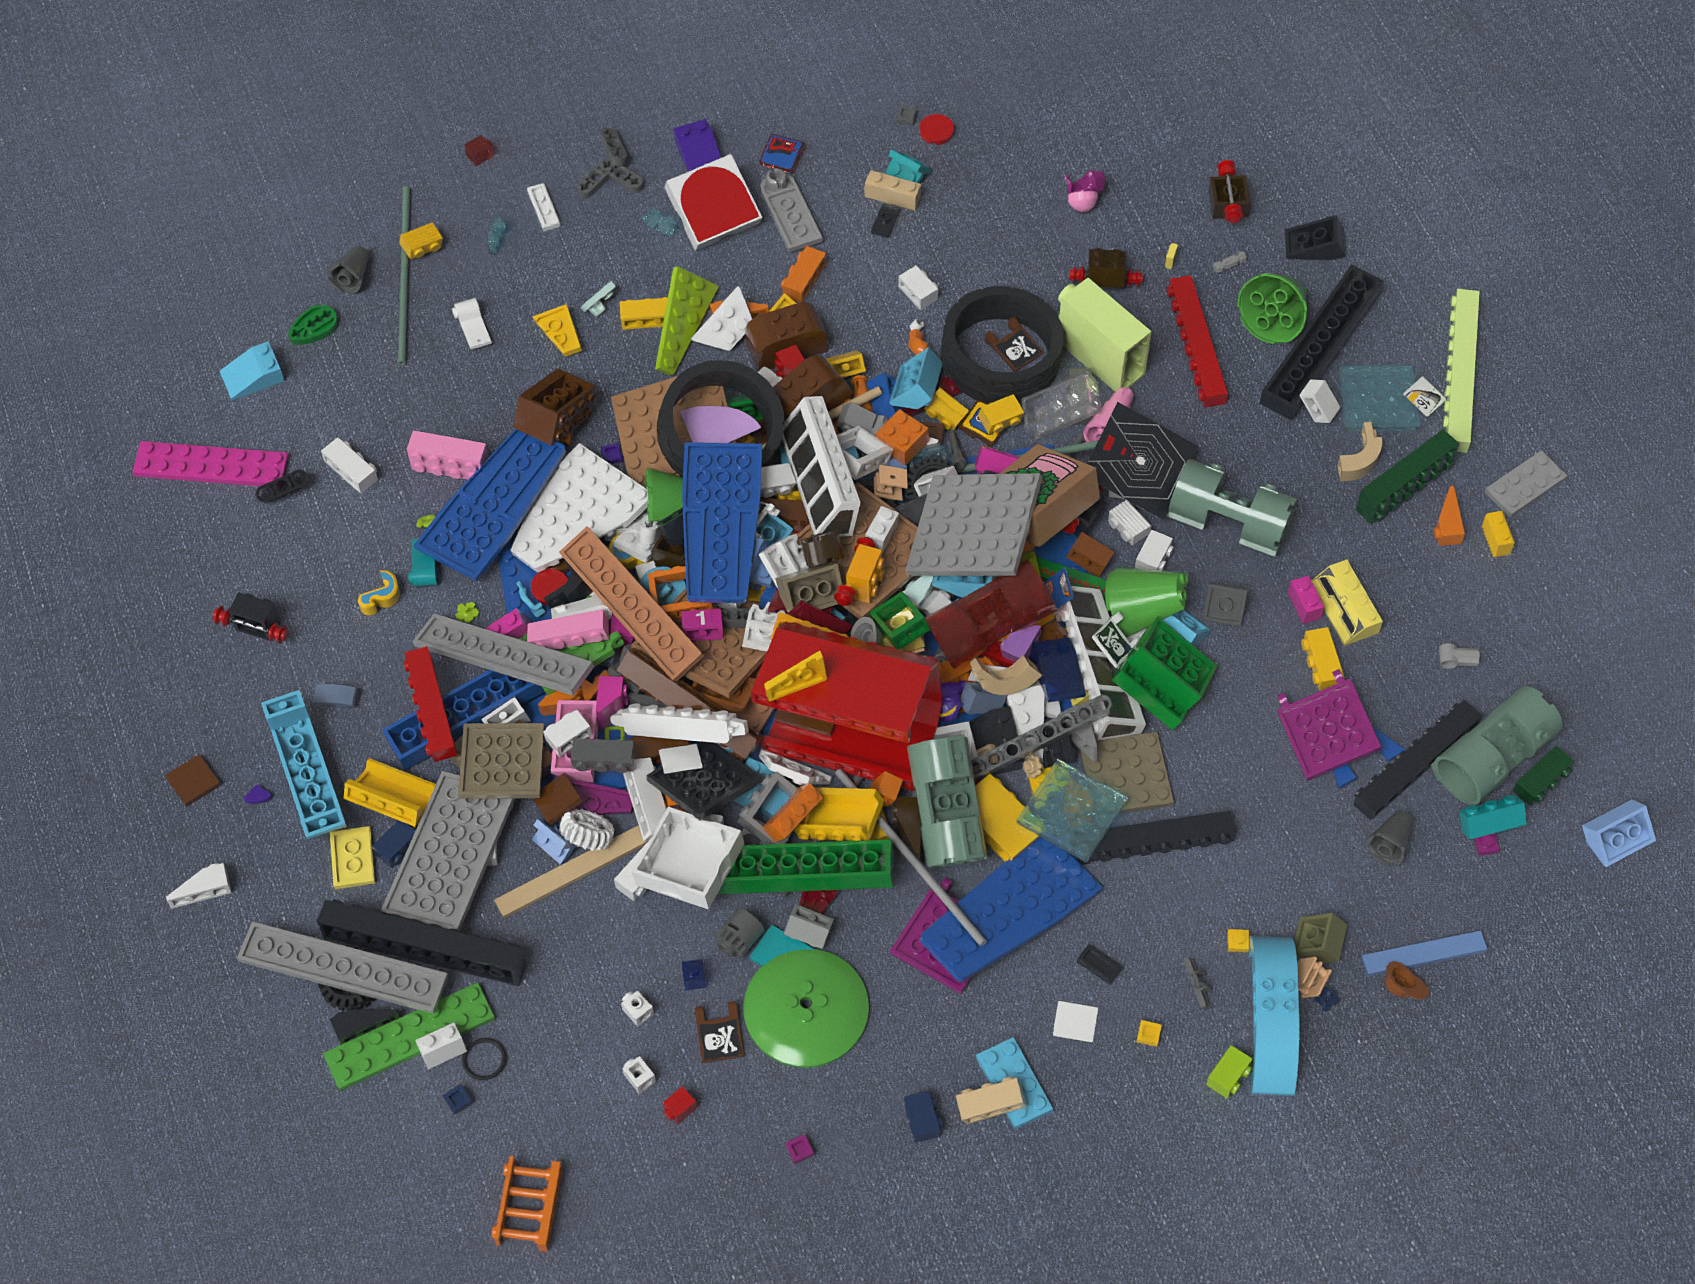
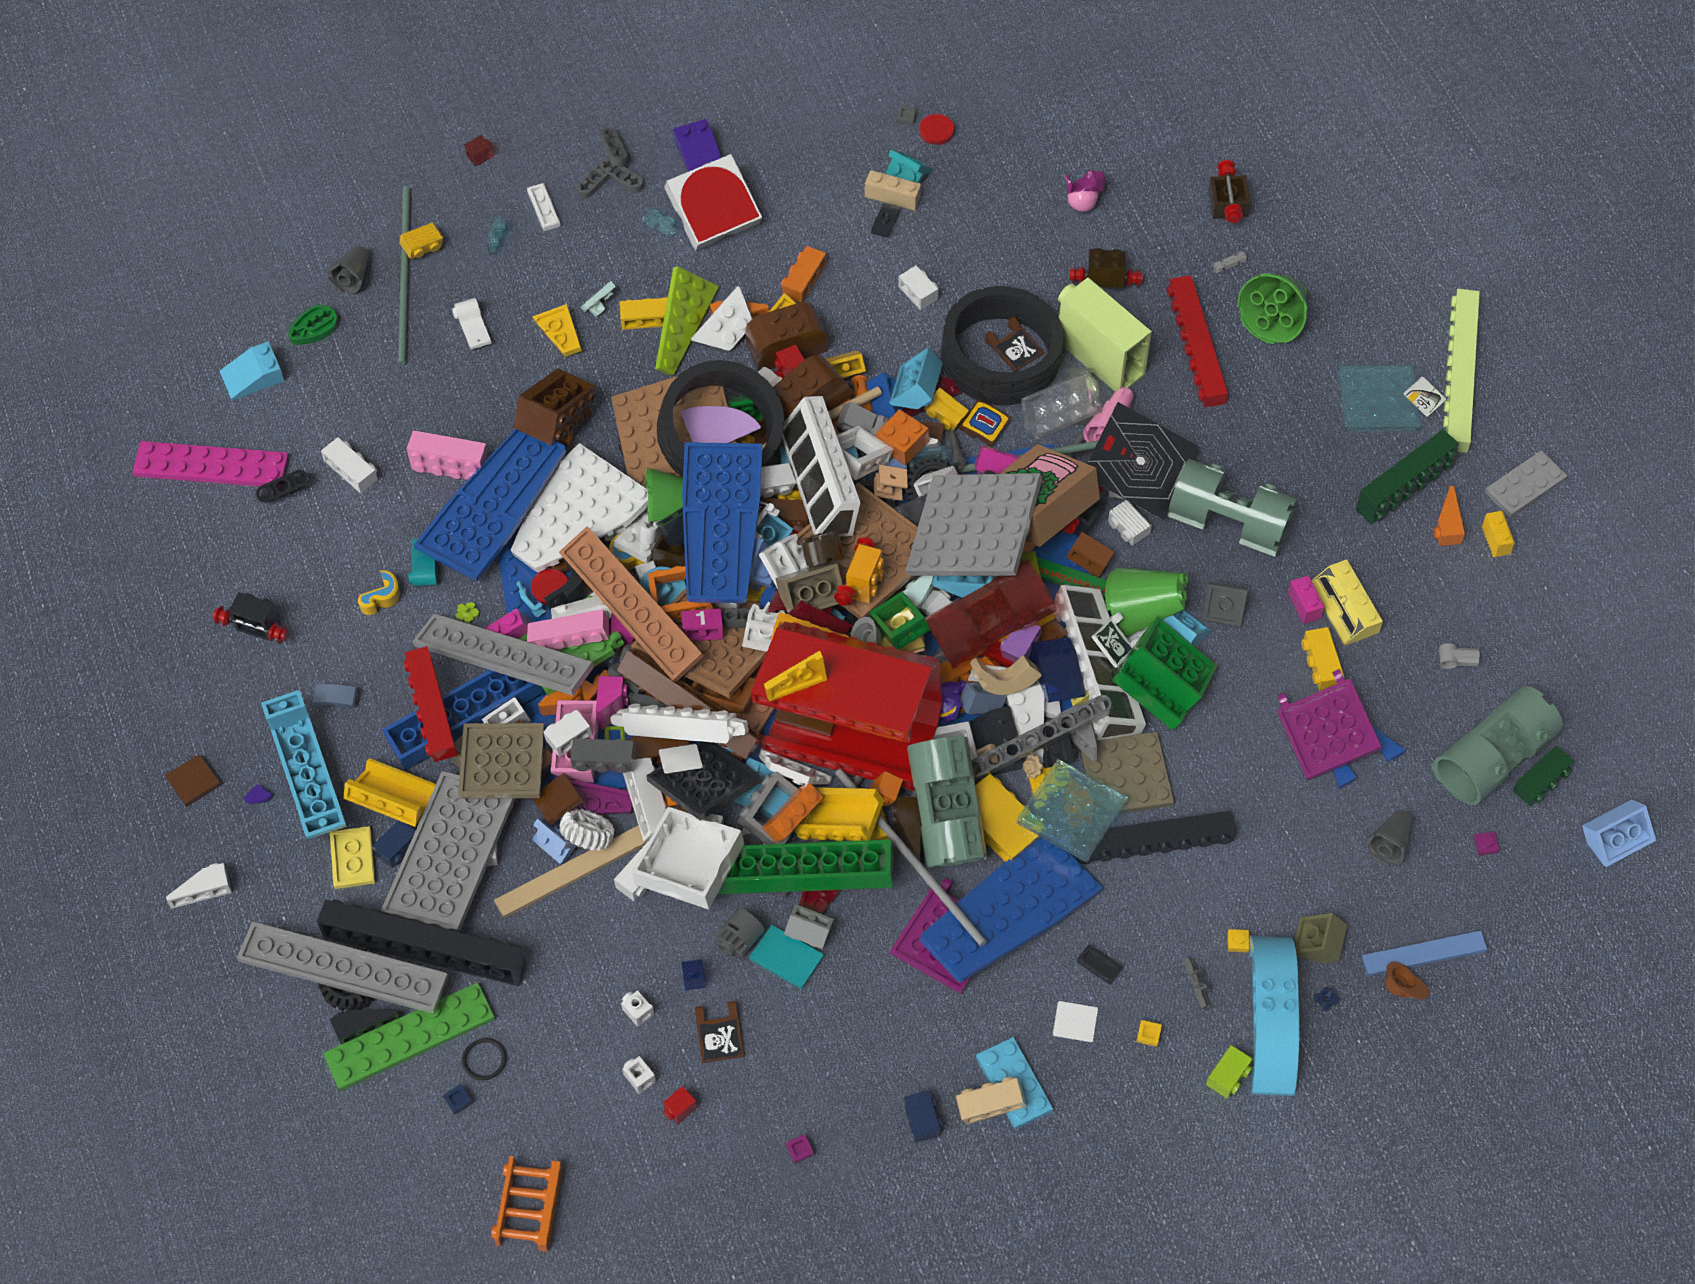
(425, 520): lime plant -> none
(441, 1045): white brick -> none
(611, 453): dark purple tile -> none
(782, 153): slope -> none
(789, 211): light grey plate -> none
(811, 1034): bright green dish -> none
(883, 527): white brick -> none
(916, 340): orange arm -> none
(1001, 414): yellow brick -> none
(1059, 588): blue sticker -> none
(1154, 552): white brick -> none
(1171, 255): light yellow tile -> none
(1308, 974): light nougat piece -> none
(1316, 240): black slope -> none
(1319, 401): white brick -> none
(1321, 341): black brick -> none
(1360, 464): tan arch -> none
(1416, 760): black brick -> none
(1492, 817): teal brick -> none

